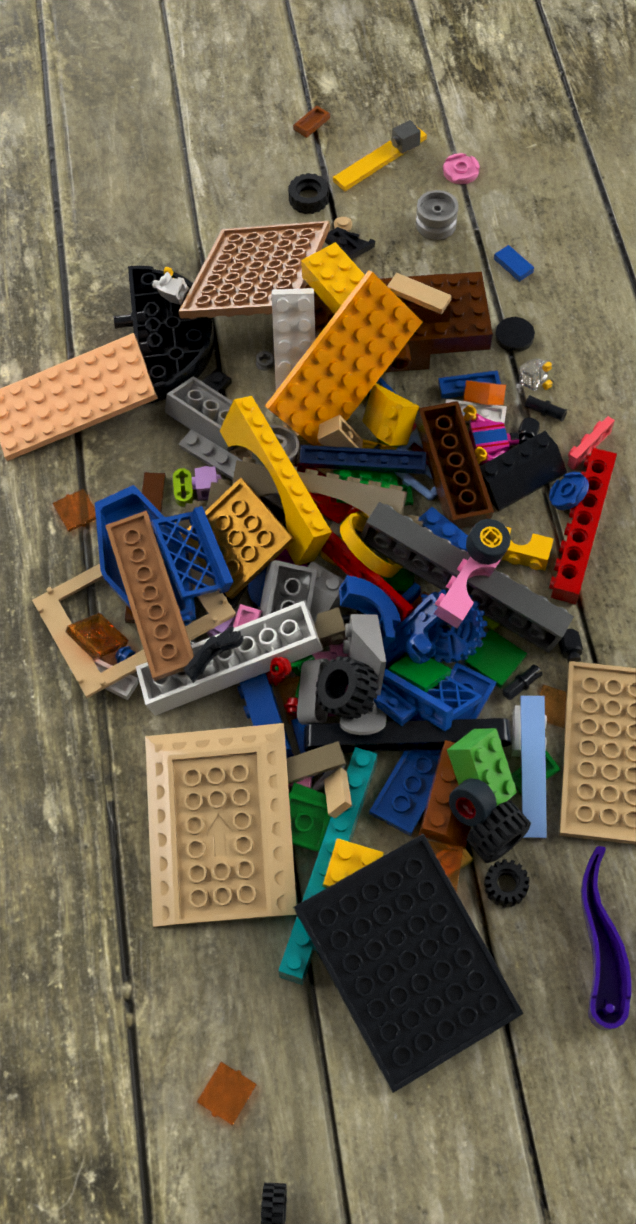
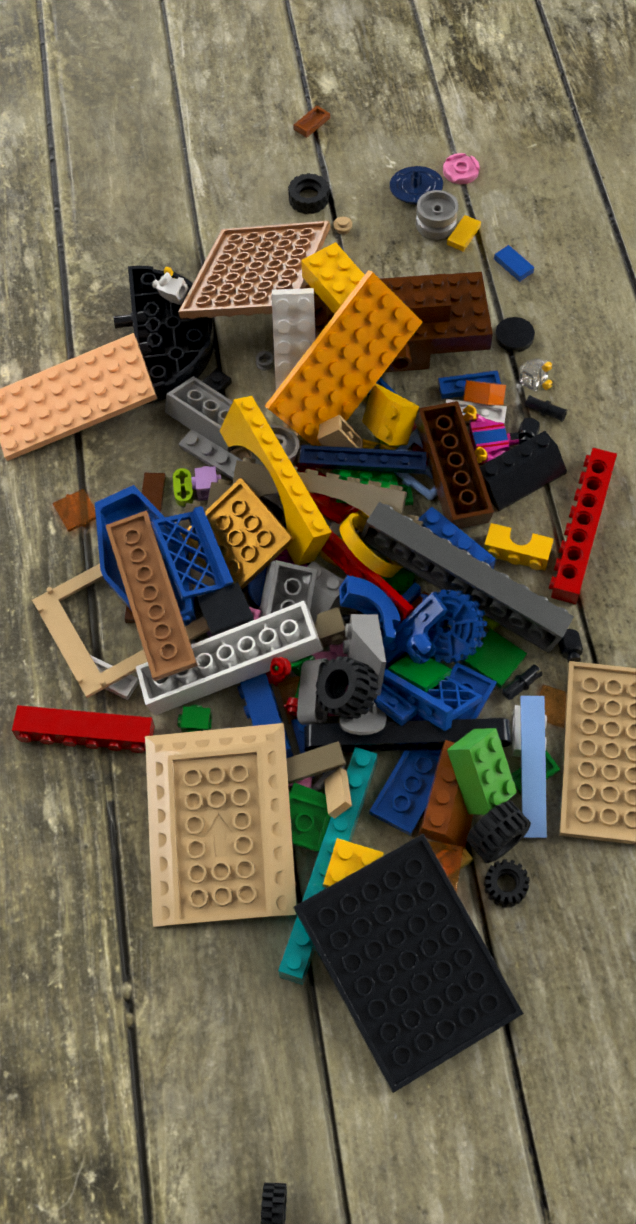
(82, 728): none -> red brick
(96, 636): clear orange plate -> none
(123, 653): blue plate -> none
(195, 719): none -> green brick
(212, 647): black arm -> none
(225, 609): none -> black tile
(226, 1093): clear orange piece -> none
(349, 242): black wing -> none
(369, 164): yellow tile -> none
(406, 136): dark grey brick -> none
(413, 182): none -> dark blue piece
(419, 293): tan tile -> none
(457, 603): bright pink arch -> none
(464, 233): none -> yellow tile
(472, 802): black wheel -> none
(488, 541): black wheel -> none
(568, 491): blue tile -> none
(589, 441): coral plate -> none
(611, 969): dark purple animal -> none

